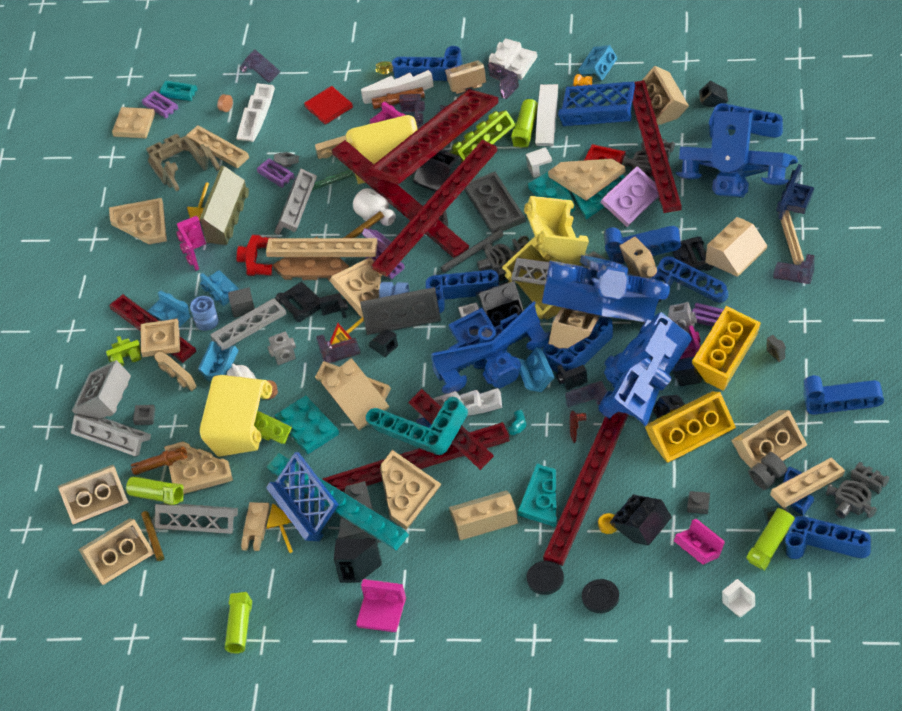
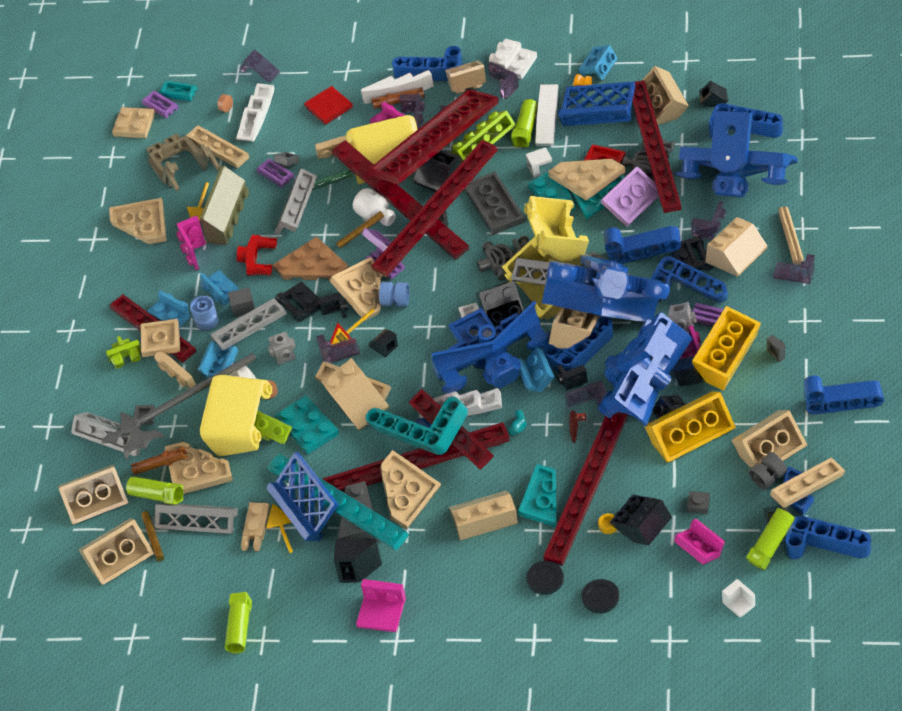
(102, 391): light grey slope -> none
(140, 439): none -> dark grey piece
(321, 247): tan plate -> none
(384, 67): clear yellow tile -> none
(400, 311): dark grey tile -> none
(461, 284): blue beam -> none
(468, 253): dark grey bar -> none
(642, 264): tan torso -> none
(708, 229): none -> clear purple bracket
(796, 196): dark blue bracket -> none
(855, 495): dark grey piece -> none

